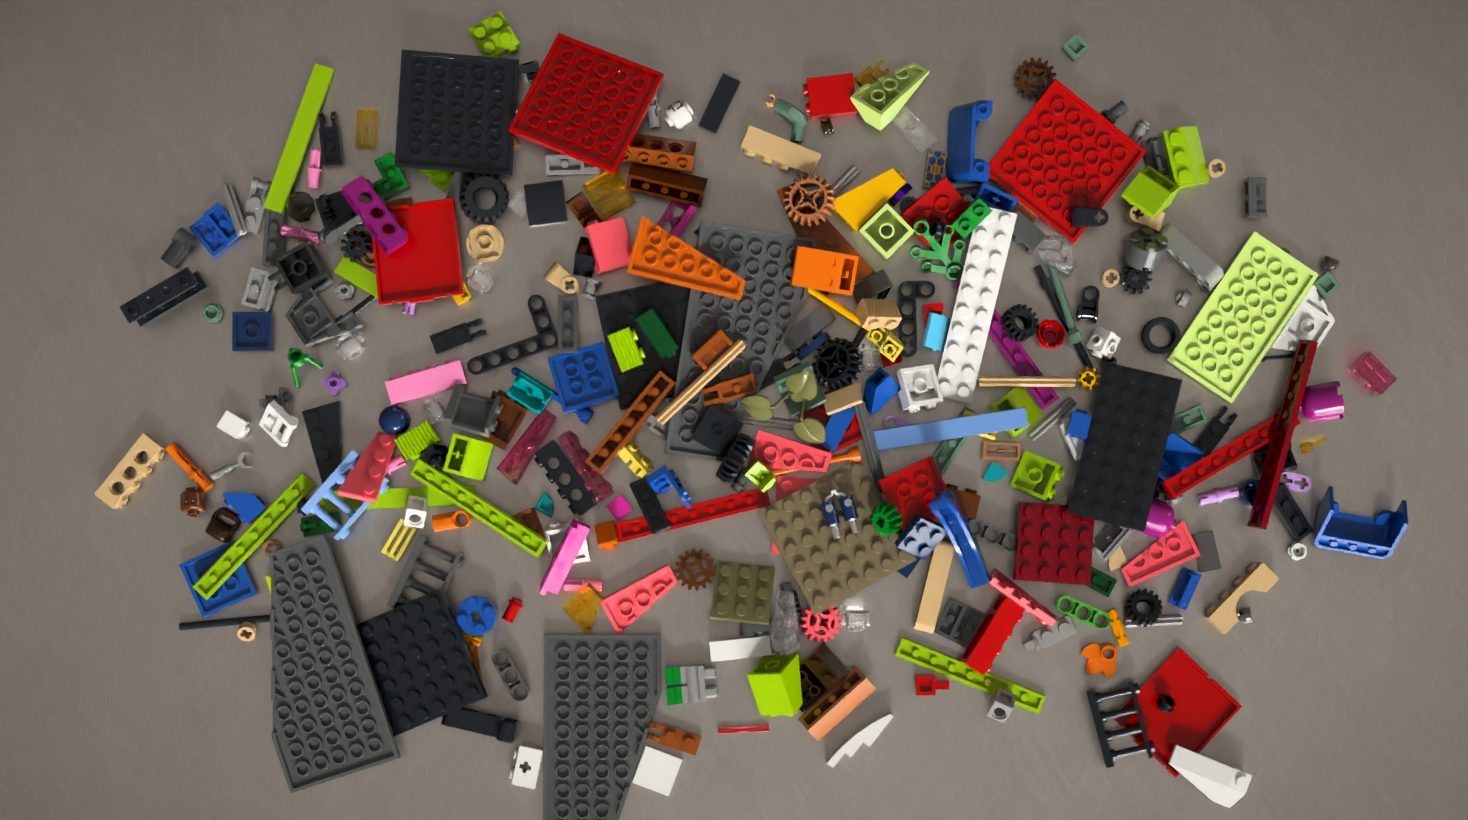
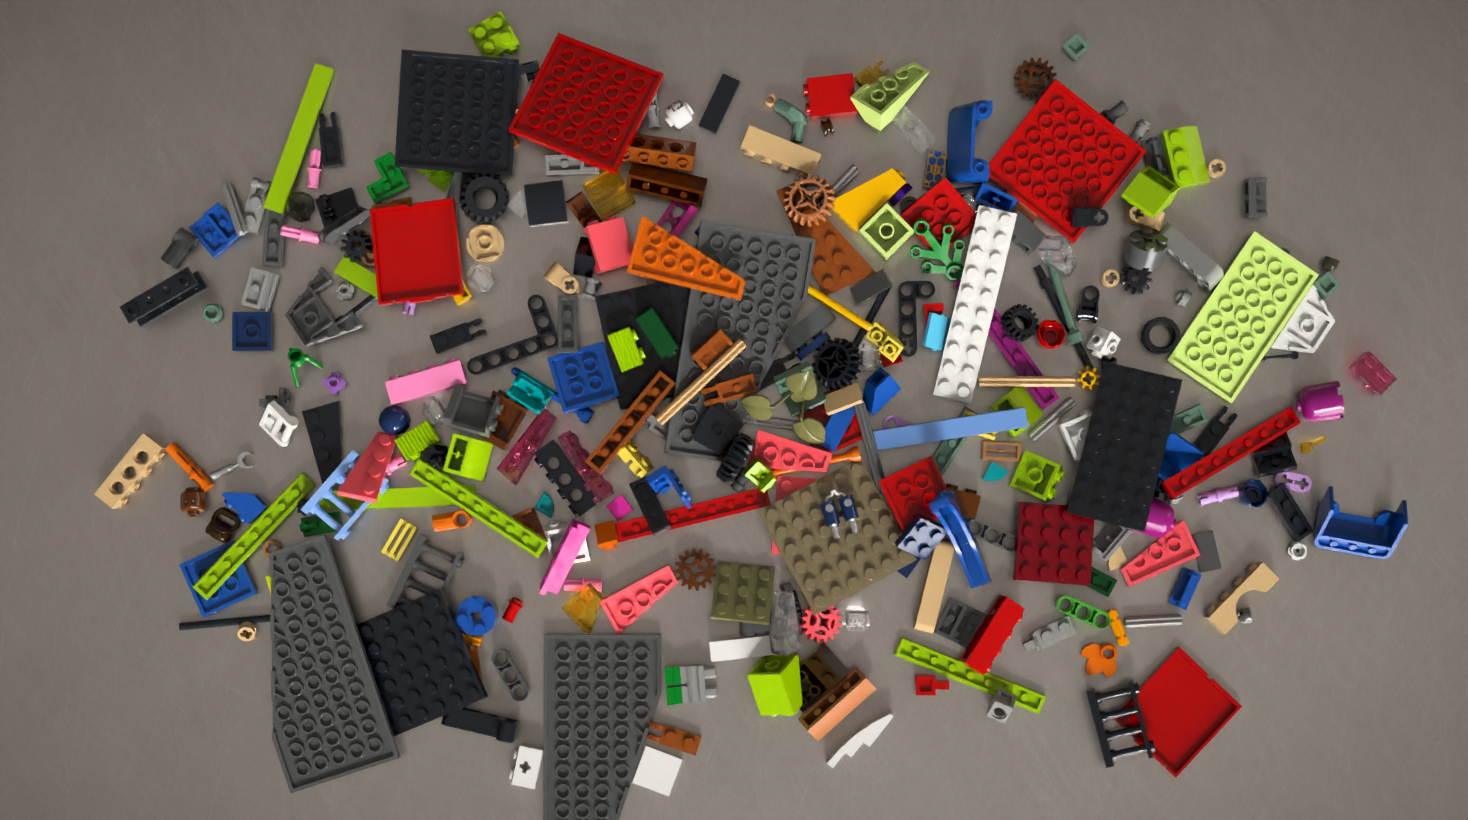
(234, 425): white brick -> none
(288, 268): pearl dark grey hinge -> none
(349, 346): clear head -> none
(366, 112): clear yellow tile -> none
(388, 241): magenta brick -> none
(415, 511): white brick -> none
(741, 729): coral piece -> none
(824, 270): orange slope -> none
(878, 313): tan brick -> none
(886, 519): green gear -> none
(919, 388): white plate -> none
(937, 229): black plate -> none
(971, 218): green hinge -> none
(1018, 595): coral wing -> none
(1078, 424): blue brick -> none
(1149, 598): black tyre -> none
(1165, 703): black plate -> none
(1215, 779): white wedge -> none
(1282, 434): dark red plate -> none

